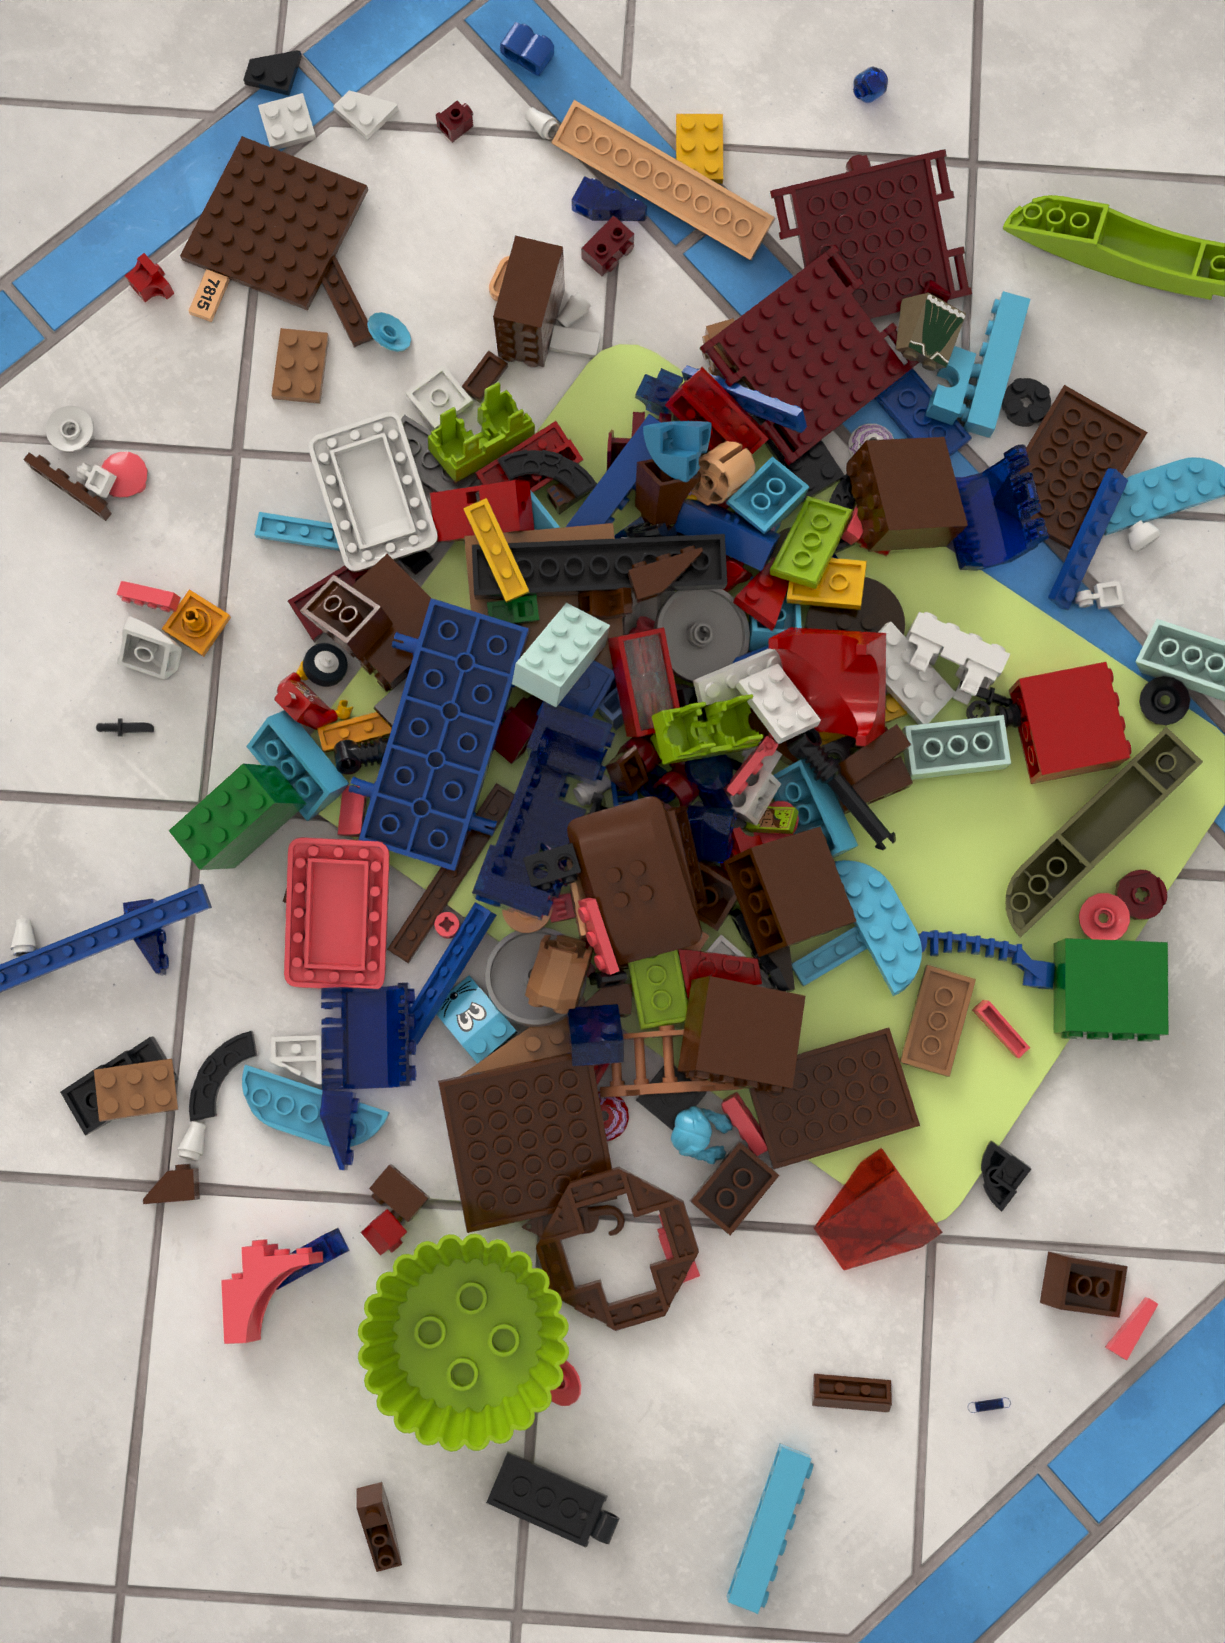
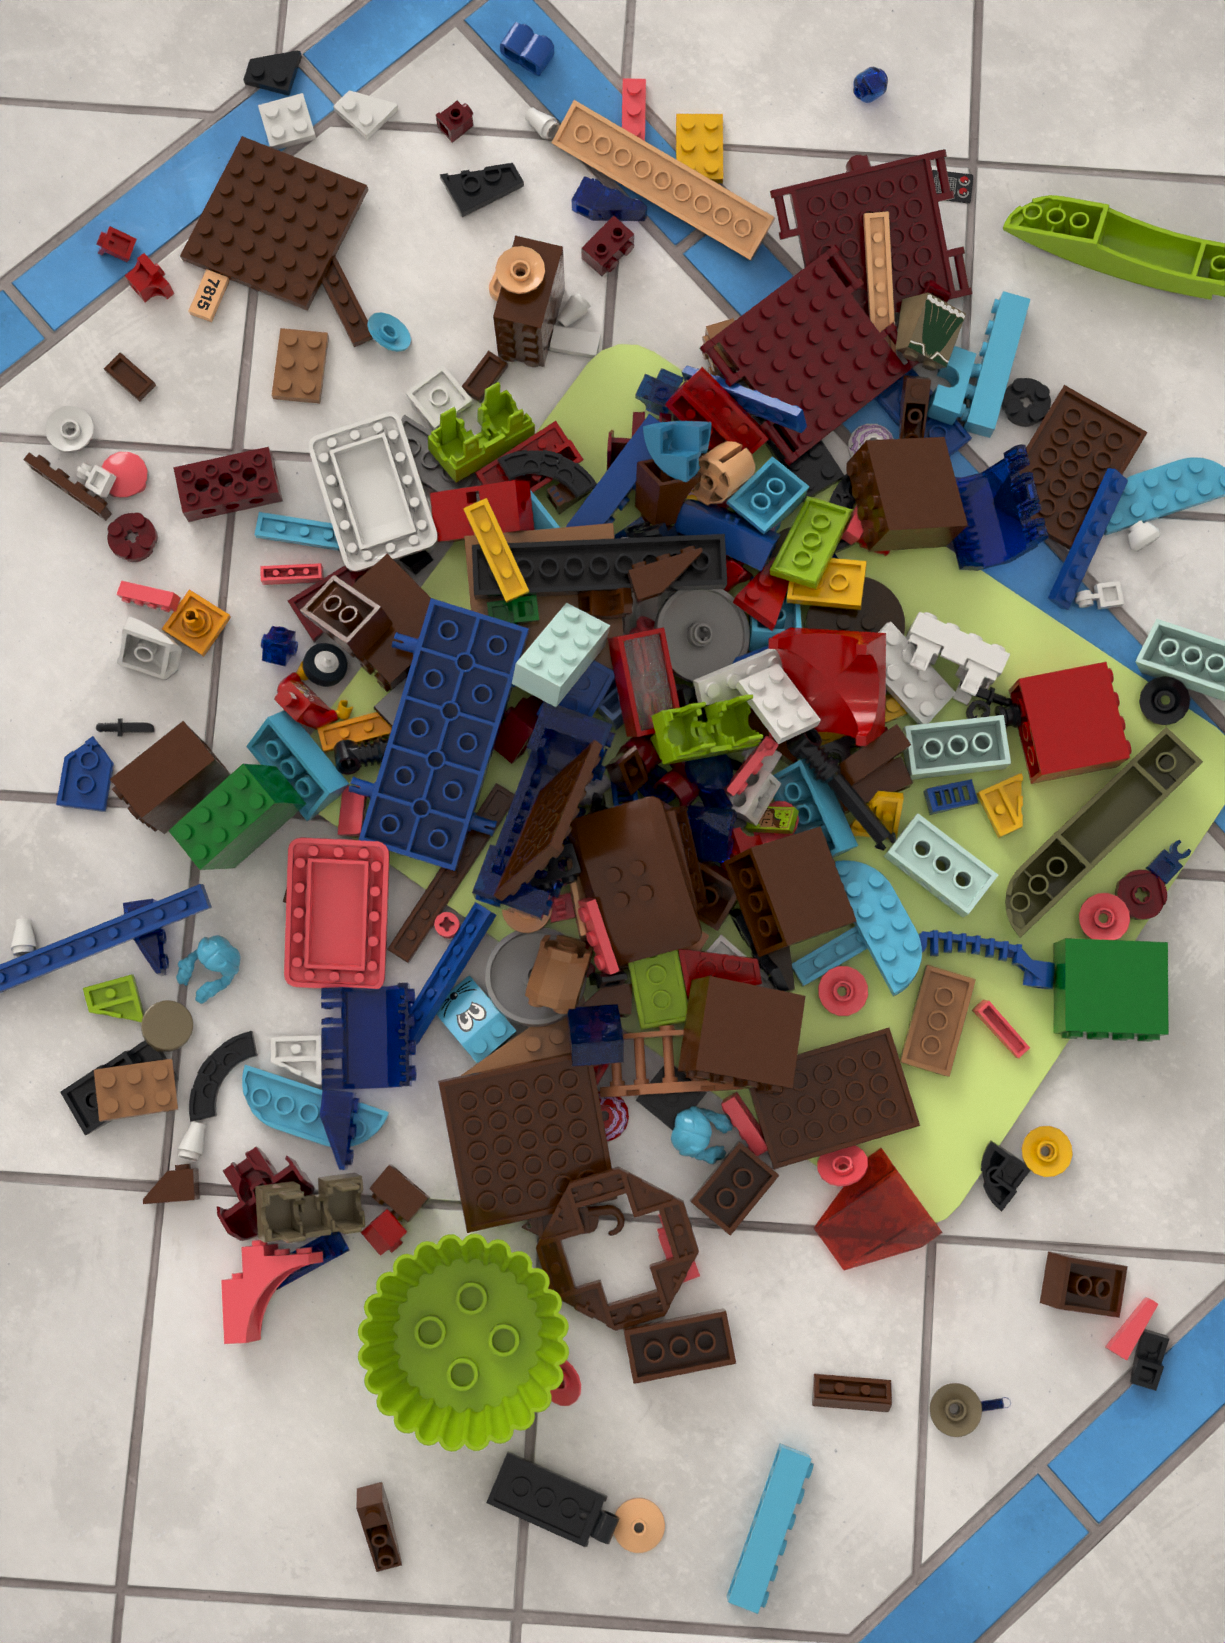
(86, 778): none -> blue tile
(115, 998): none -> lime wing
(116, 244): none -> red bracket
(120, 530): none -> dark red plate
(129, 377): none -> reddish brown tile
(167, 1026): none -> dark tan tile
(169, 778): none -> reddish brown brick
(215, 955): none -> medium azure hair
(217, 473): none -> dark red brick
(255, 1170): none -> dark red piece
(279, 645): none -> clear blue brick
(291, 574): none -> coral piece
(292, 1217): none -> dark tan piece
(481, 187): none -> black wing
(517, 260): none -> light nougat dish
(549, 821): none -> reddish brown plate
(634, 106): none -> coral plate
(639, 1511): none -> light nougat dish
(679, 1345): none -> reddish brown brick
(851, 1159): none -> coral dish
(855, 988): none -> coral dish
(879, 271): none -> light nougat plate
(887, 808): none -> yellow wing
(914, 406): none -> reddish brown slope
(932, 802): none -> blue slope
(955, 858): none -> light aqua brick
(959, 183): none -> black sticker
(968, 1413): none -> dark tan dish
(1003, 805): none -> yellow wing
(1059, 1151): none -> yellow dish
(1148, 1359): none -> black slope
(1166, 864): none -> clear blue plate

